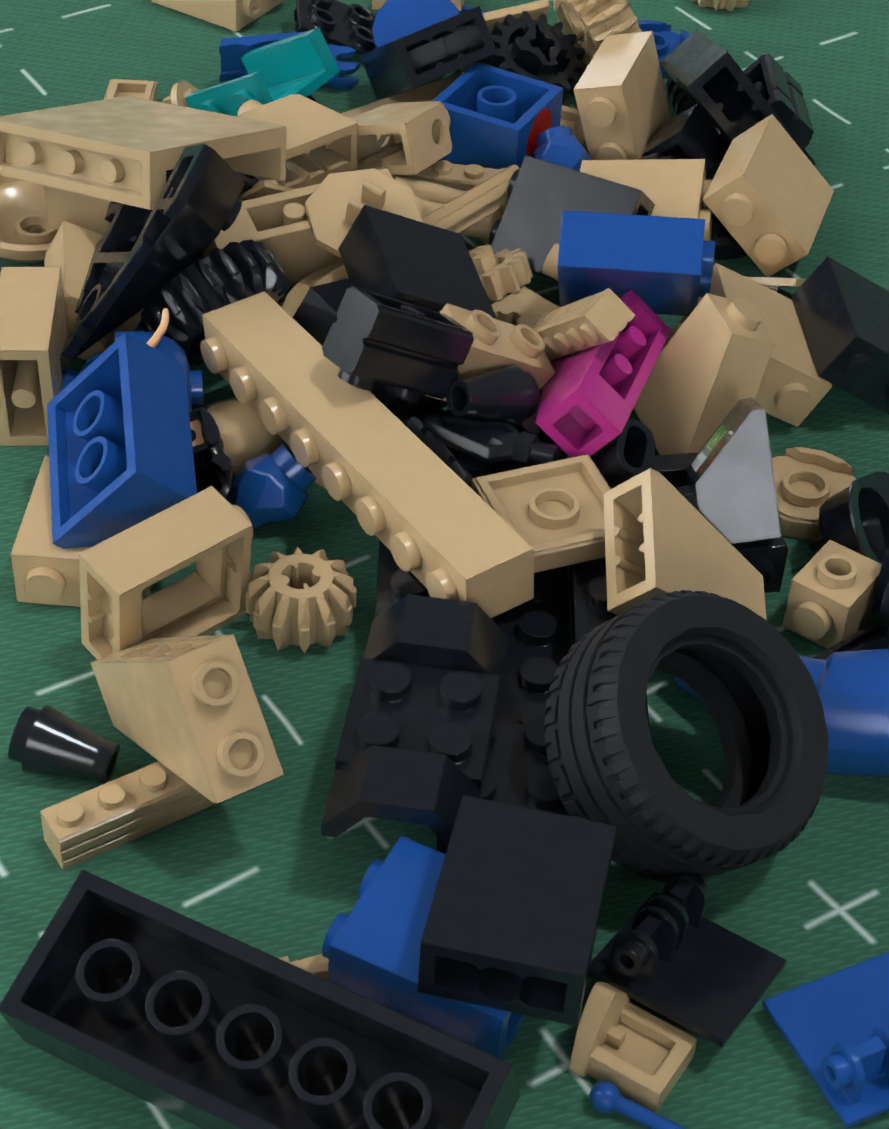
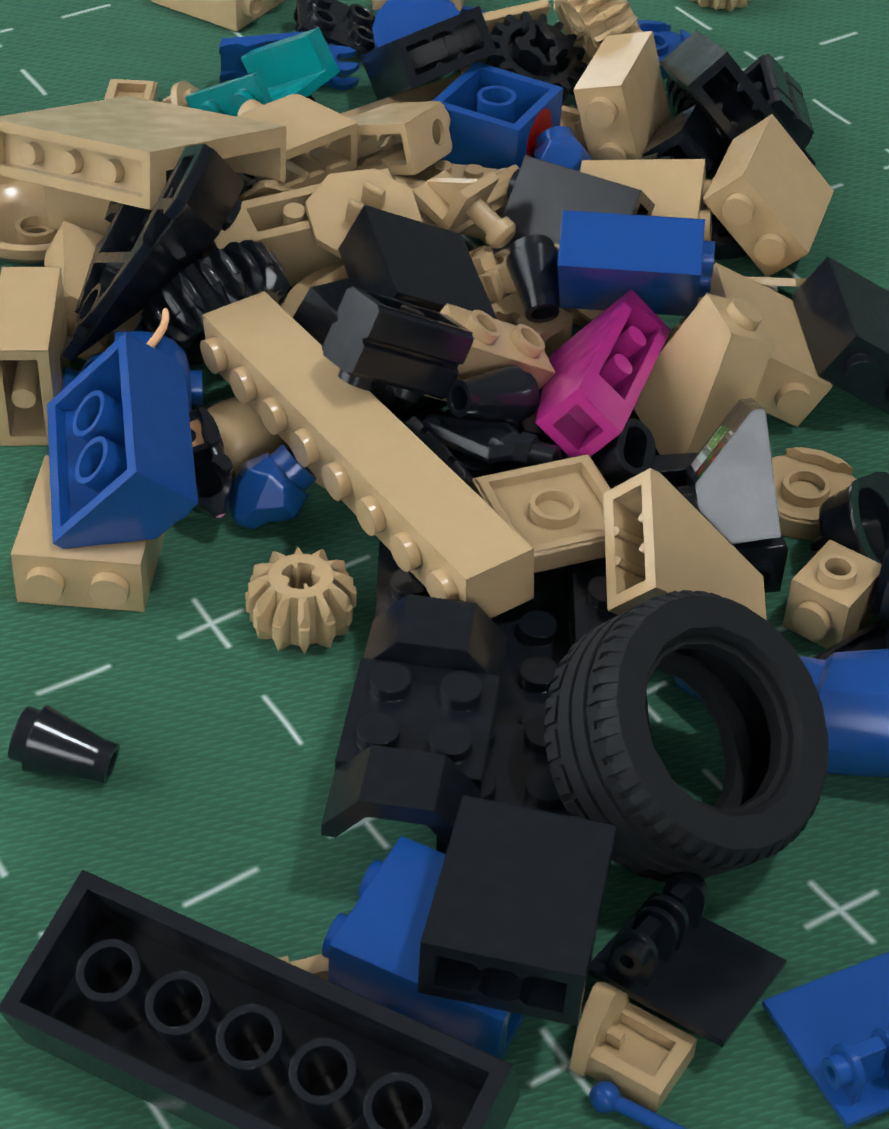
(118, 813): tan piece -> none
(119, 568): tan window -> none
(191, 711): tan slope -> none
(456, 200): none -> tan piece
(535, 276): none -> black cone
(583, 324): tan piece -> none

